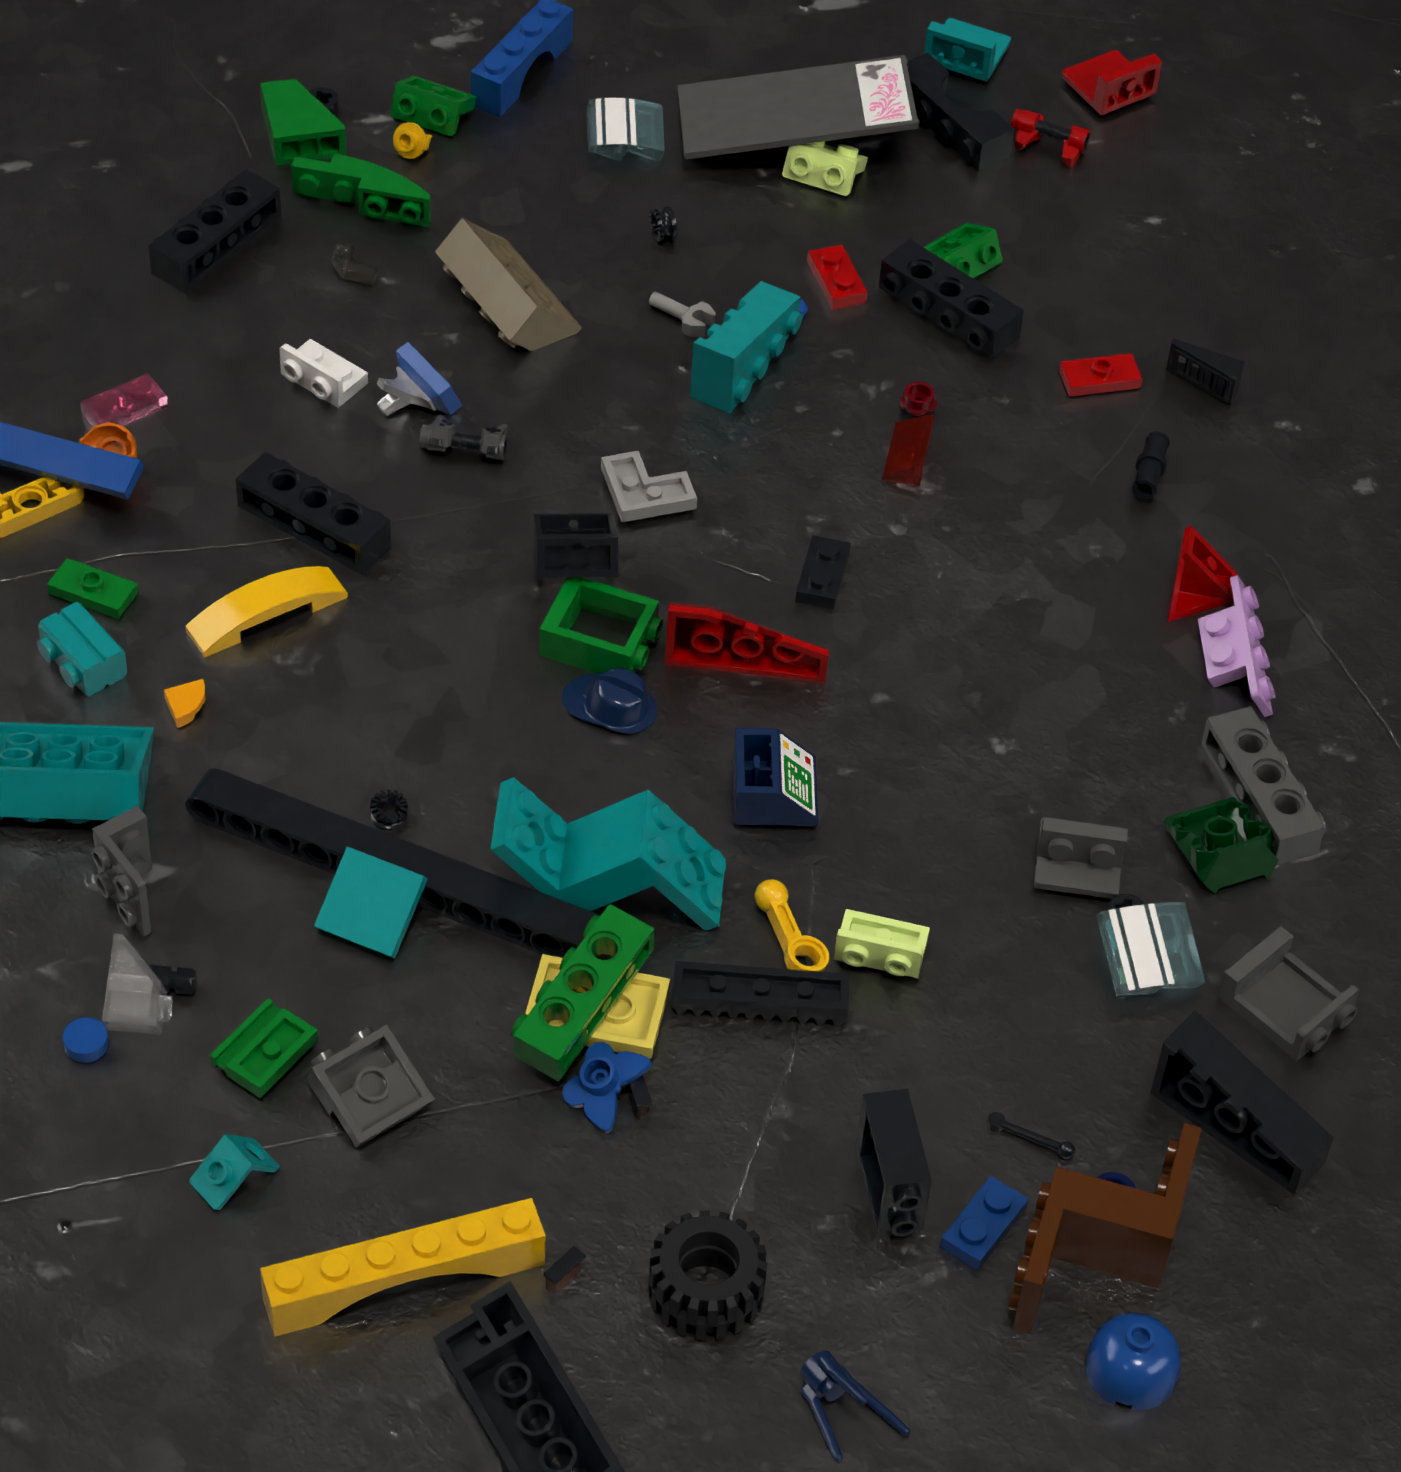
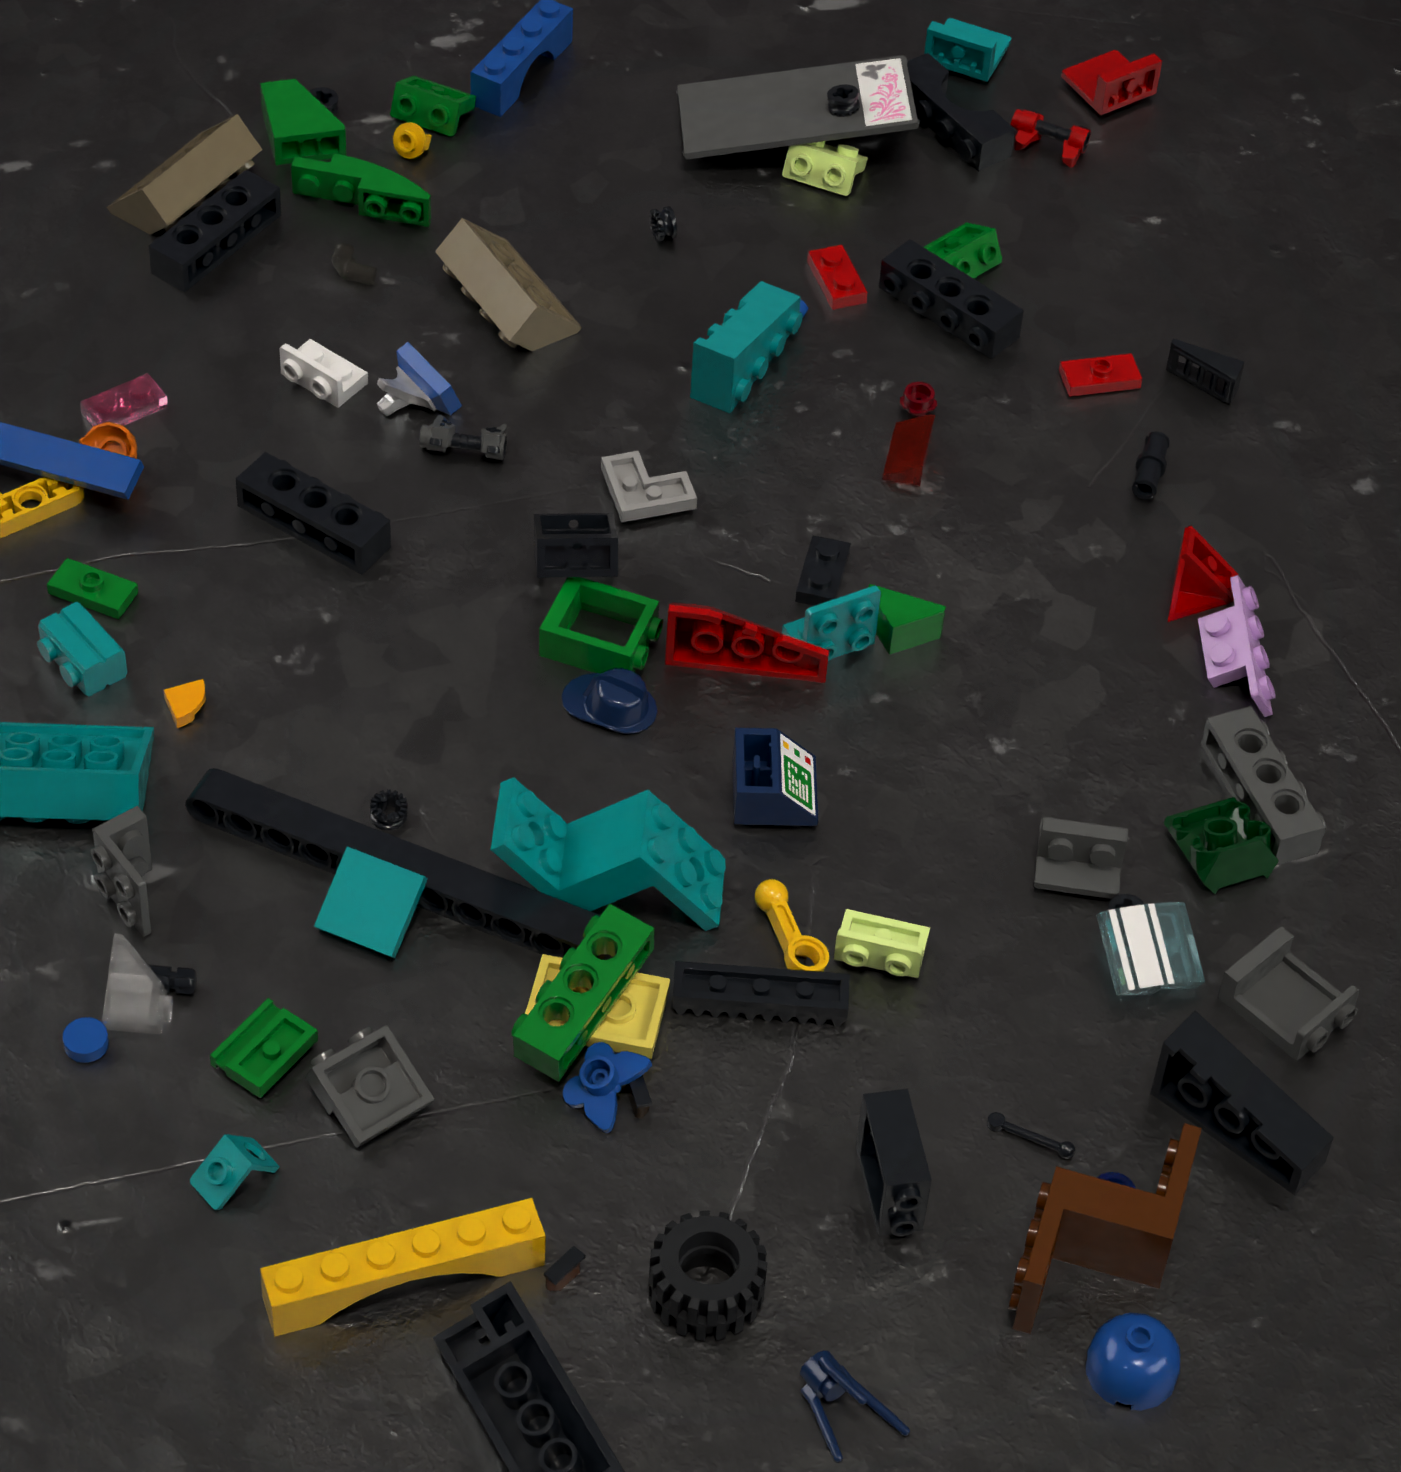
(188, 177): none -> dark tan slope
(262, 600): yellow slope -> none
(624, 127): clear light blue slope -> none
(690, 316): light grey bar -> none
(841, 623): none -> teal bracket
(843, 100): none -> black bush
(907, 620): none -> green slope
(984, 1223): blue plate -> none

